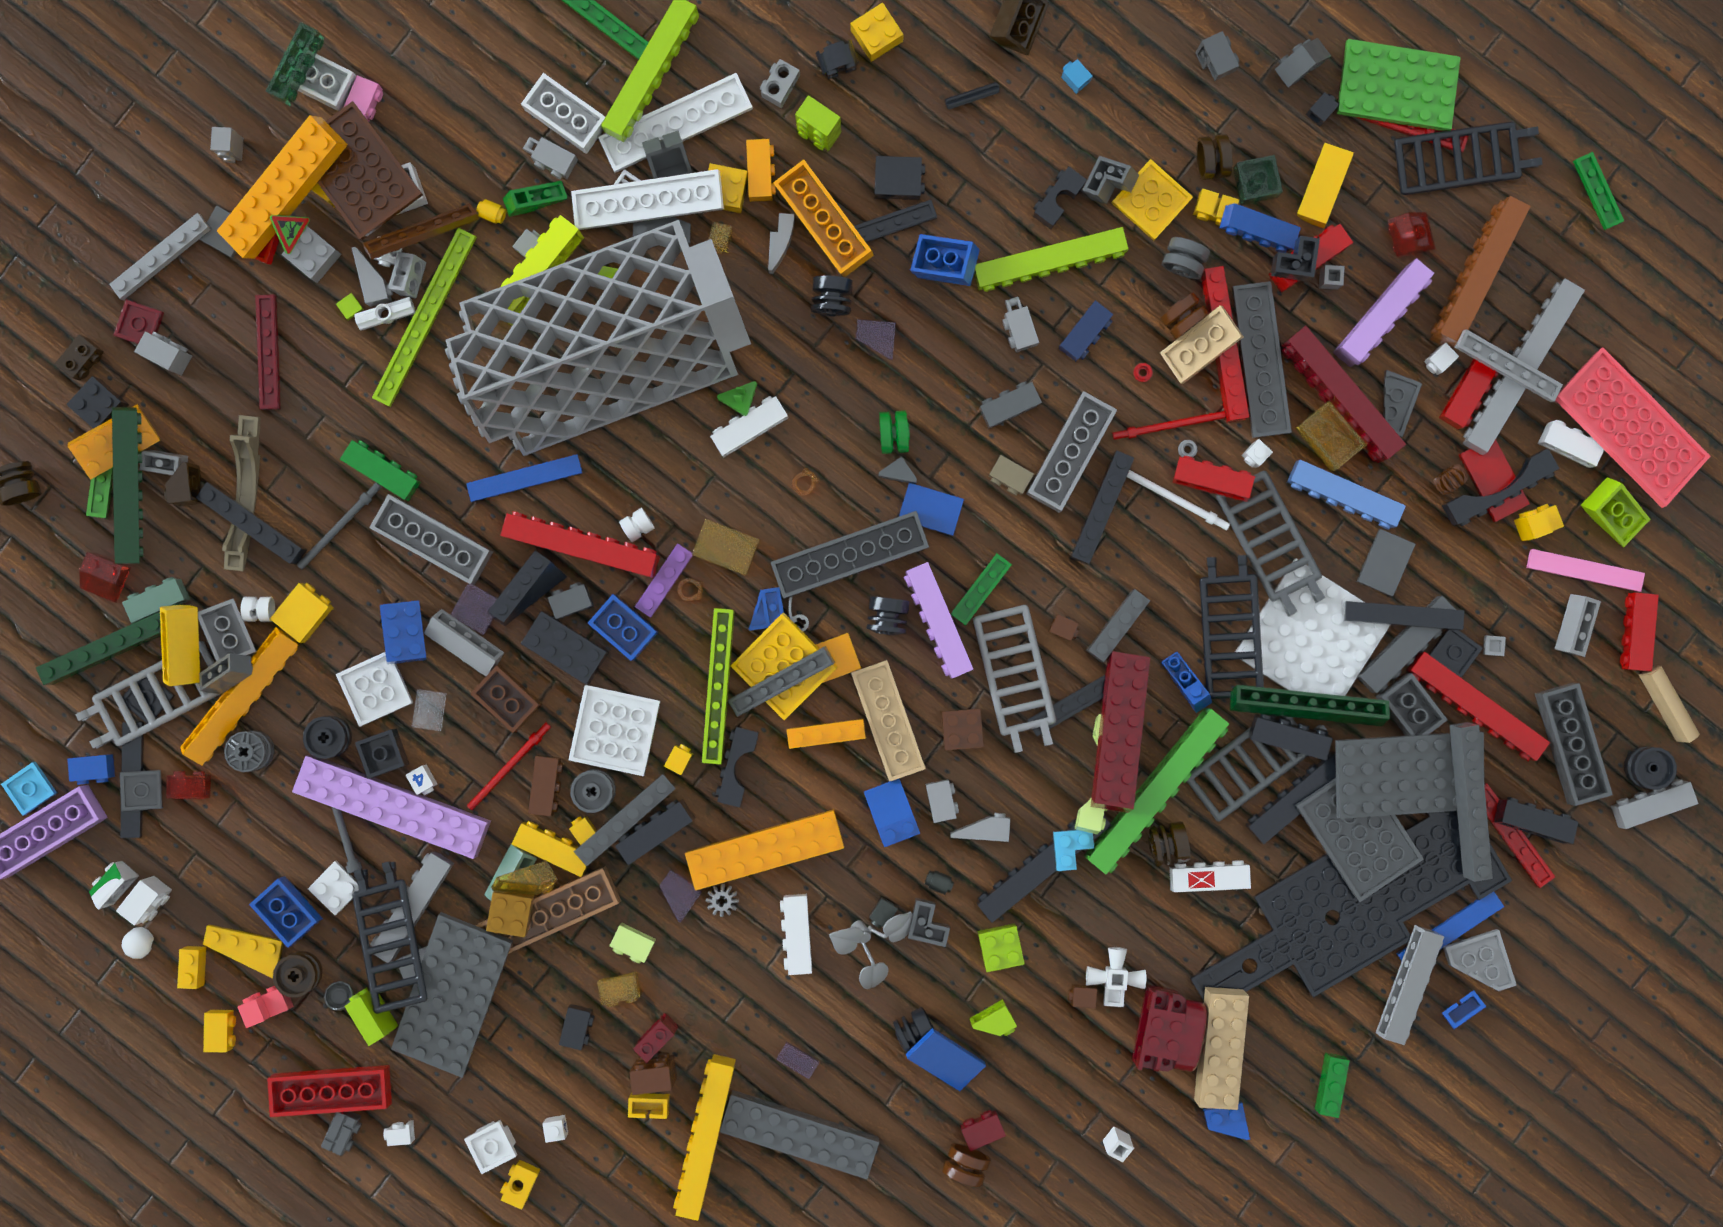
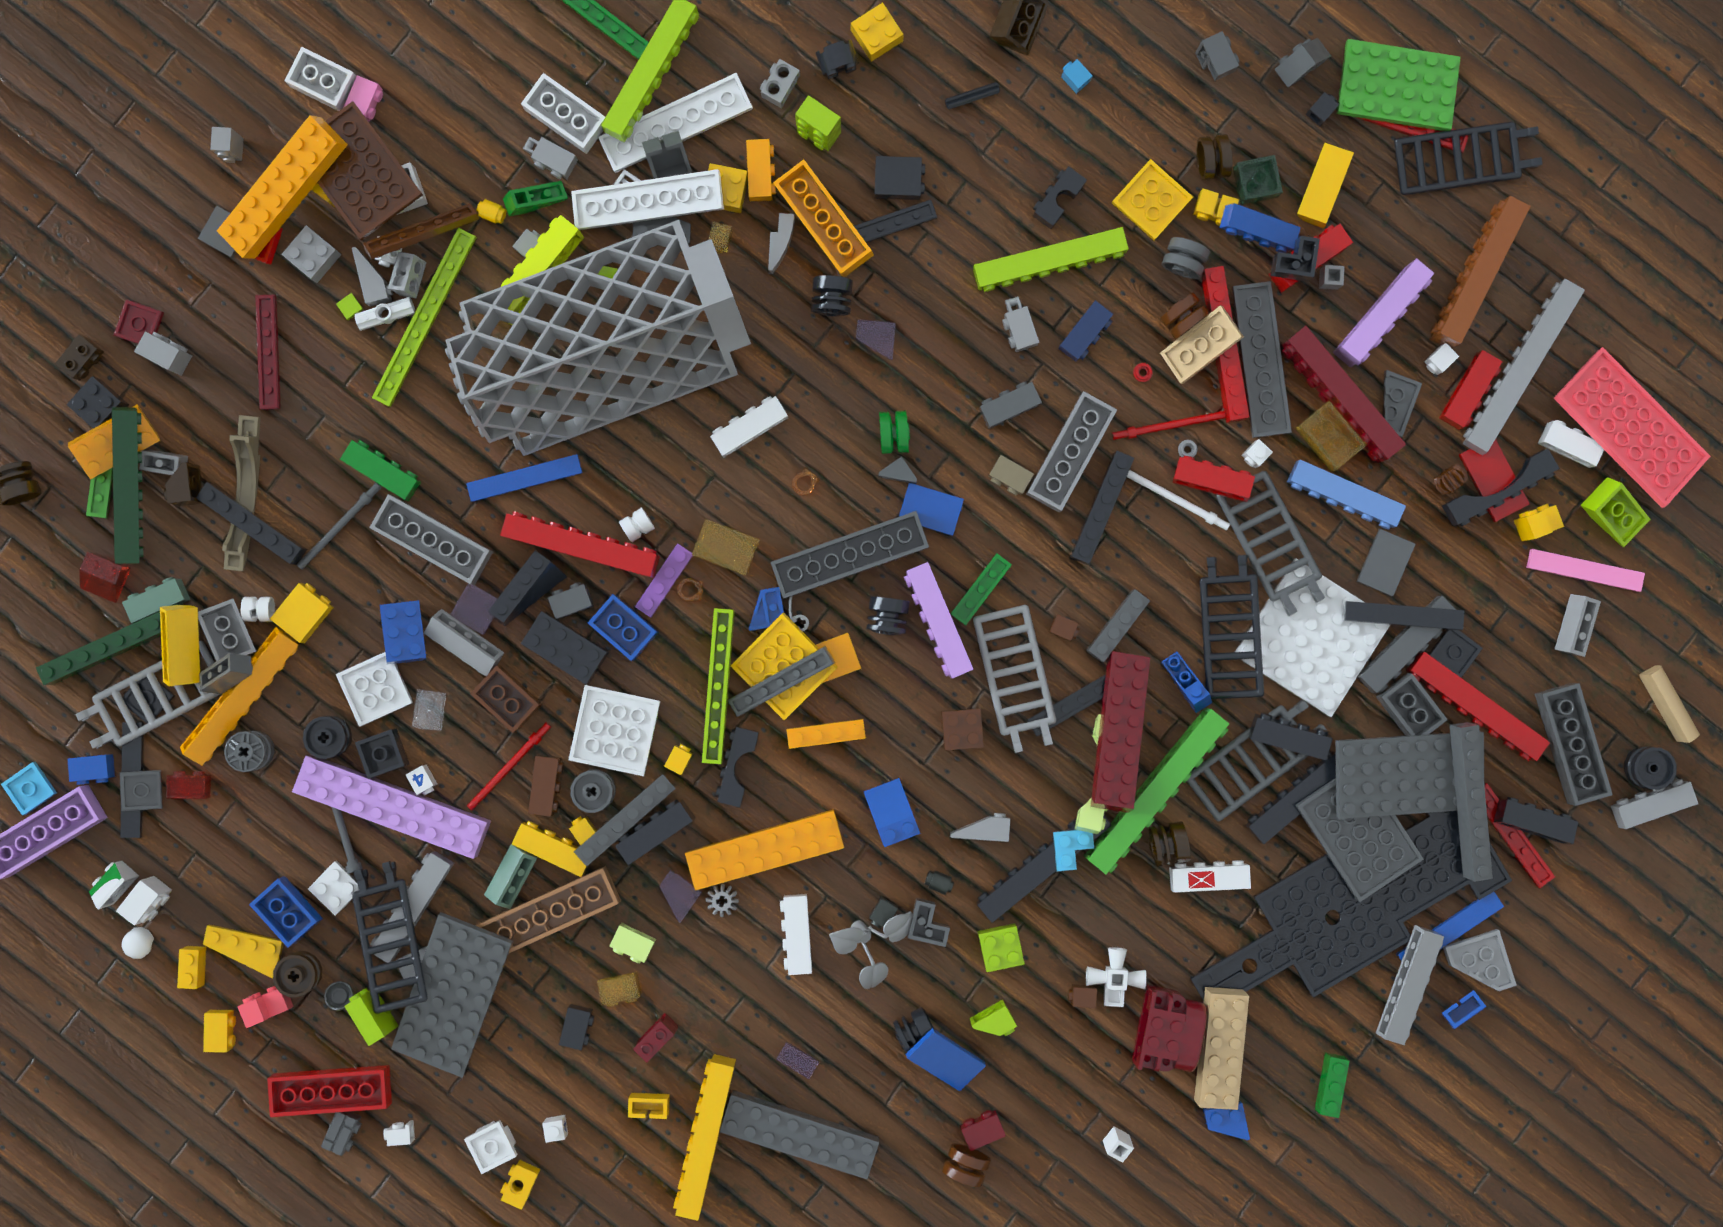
(160, 256): light grey plate -> none
(289, 230): piece -> none
(295, 64): clear green brick -> none
(510, 913): pearl gold brick -> none
(529, 880): clear yellow slope -> none
(654, 1076): reddish brown brick -> none
(739, 398): bright green piece -> none
(888, 720): tan plate -> none
(941, 800): light grey brick -> none
(945, 260): blue brick -> none
(1106, 177): dark grey brick -> none
(1309, 705): dark green brick -> none
(1411, 234): clear red slope -> none
(1494, 645): light grey plate -> none
(1508, 365): light grey plate -> none
(1598, 191): green plate -> none
(1639, 631): red brick -> none

